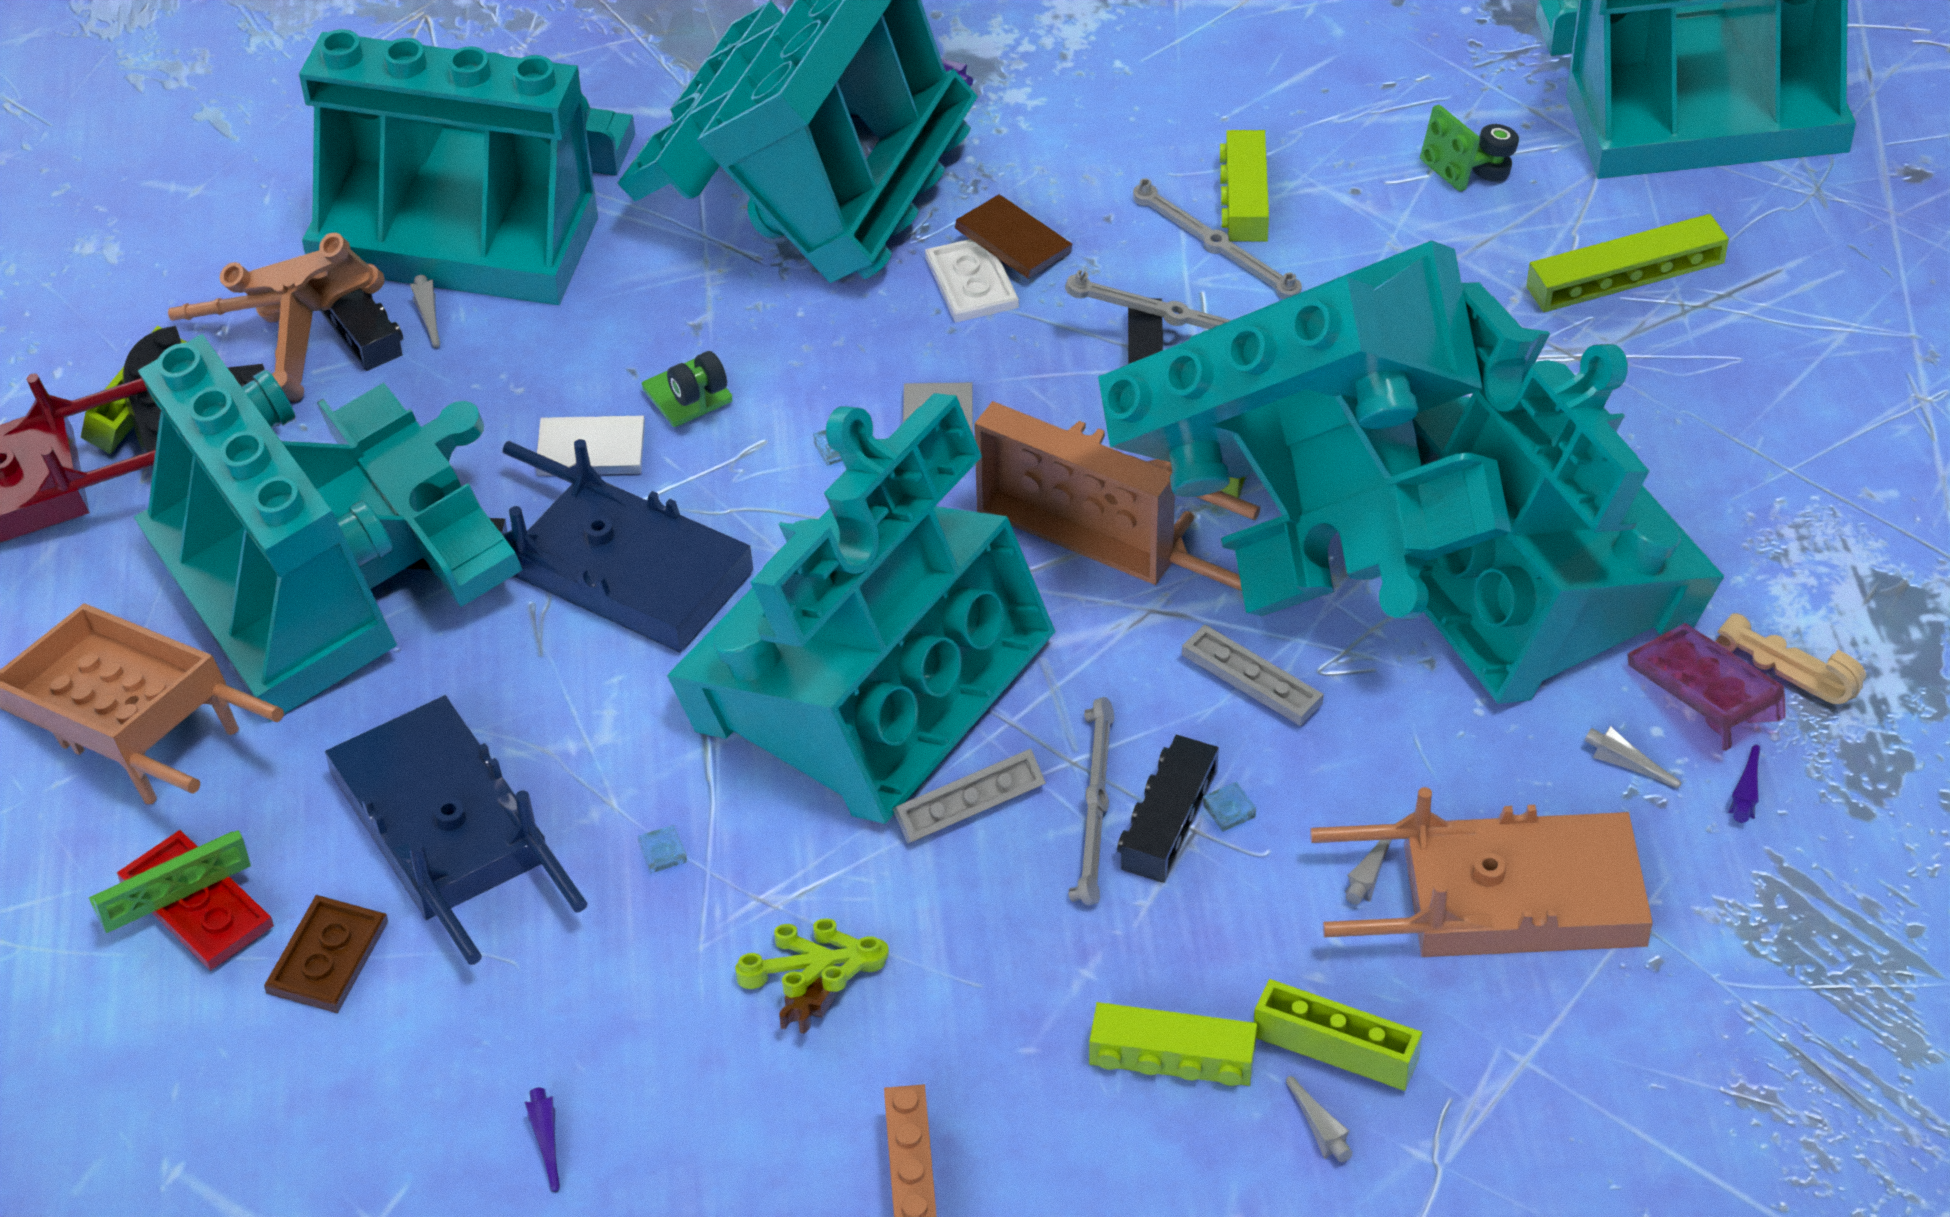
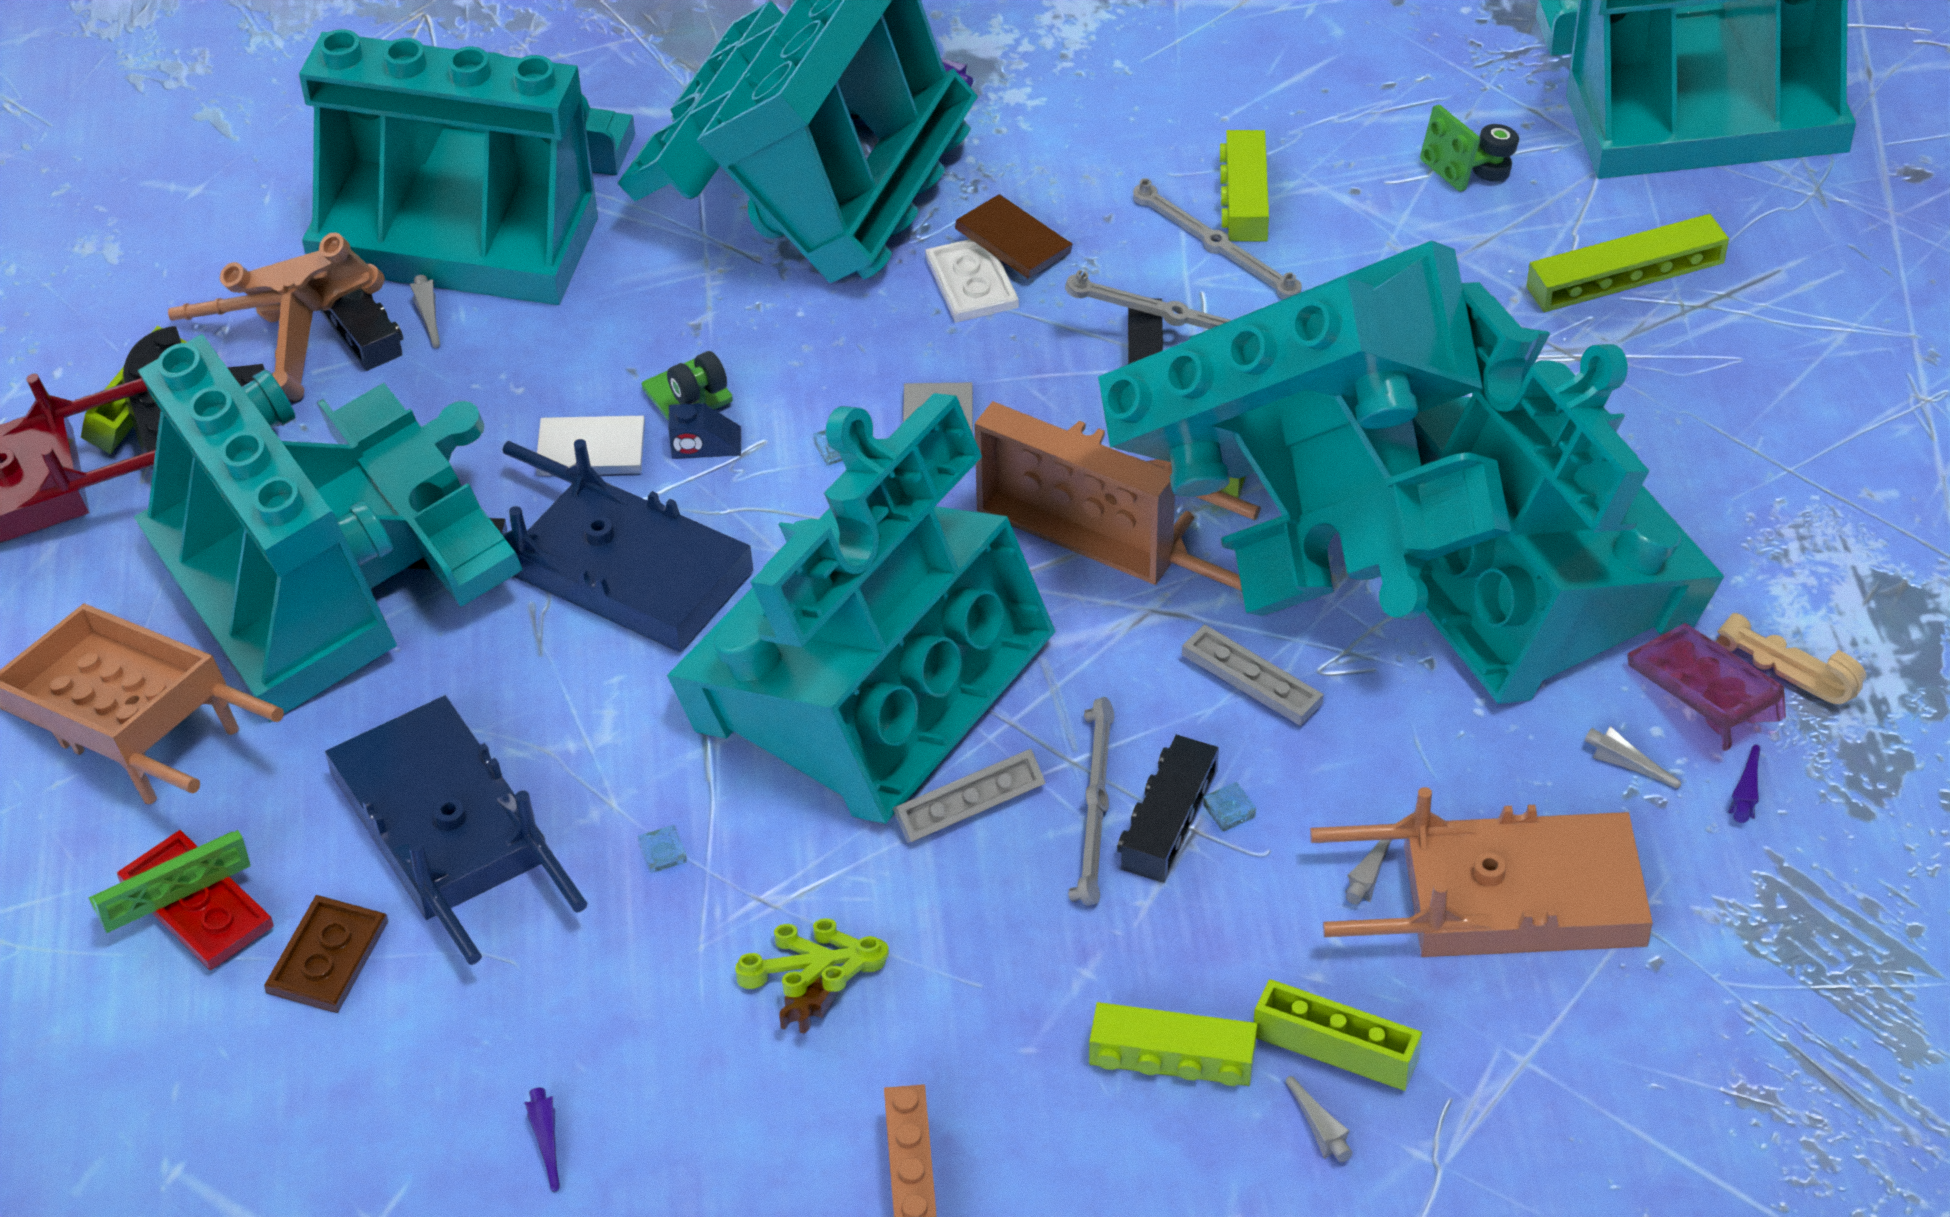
(702, 432): none -> dark blue slope

